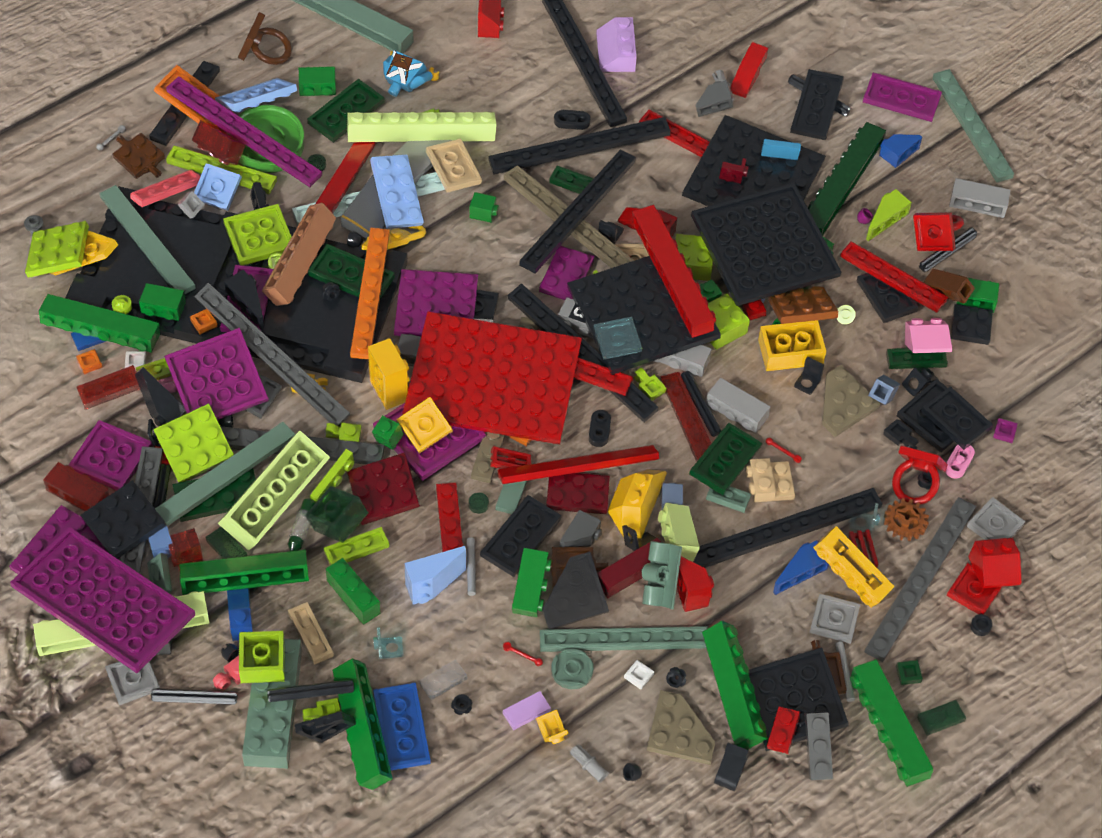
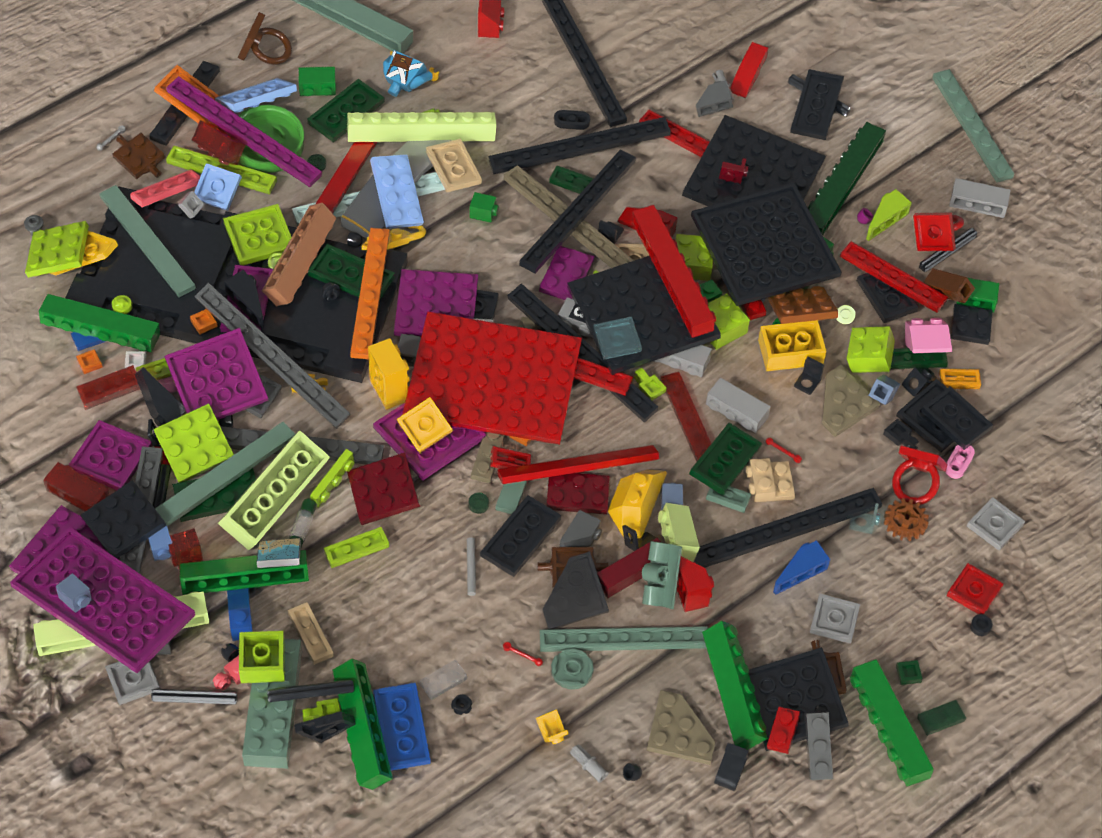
(74, 593): none -> sand blue brick
(159, 572): sand green plate -> none
(162, 302): green brick -> none
(225, 544): clear green tile -> none
(258, 196): black plate -> none
(279, 553): none -> tile
(336, 514): clear green brick -> none
(346, 432): lime plate -> none
(353, 591): green brick -> none
(381, 643): clear light blue bracket -> none
(388, 432): green brick -> none
(432, 574): light blue slope -> none
(449, 516): red plate -> none
(526, 710): lavender tile -> none
(531, 582): green brick -> none
(599, 426): black plate -> none
(617, 45): lavender slope -> none
(639, 674): white tile -> none
(671, 677): black plate -> none
(701, 404): black axle -> none
(780, 149): dark azure tile -> none
(849, 693): light grey bar -> none
(853, 567): yellow brick -> none
(867, 535): red tile -> none
(870, 349): none -> lime brick
(899, 148): blue slope -> none
(902, 97): magenta plate -> none
(920, 579): dark grey plate -> none
(921, 480): black plate -> none
(960, 381): none -> light orange tile
(996, 562): red slope -> none
(1005, 430): magenta plate -> none

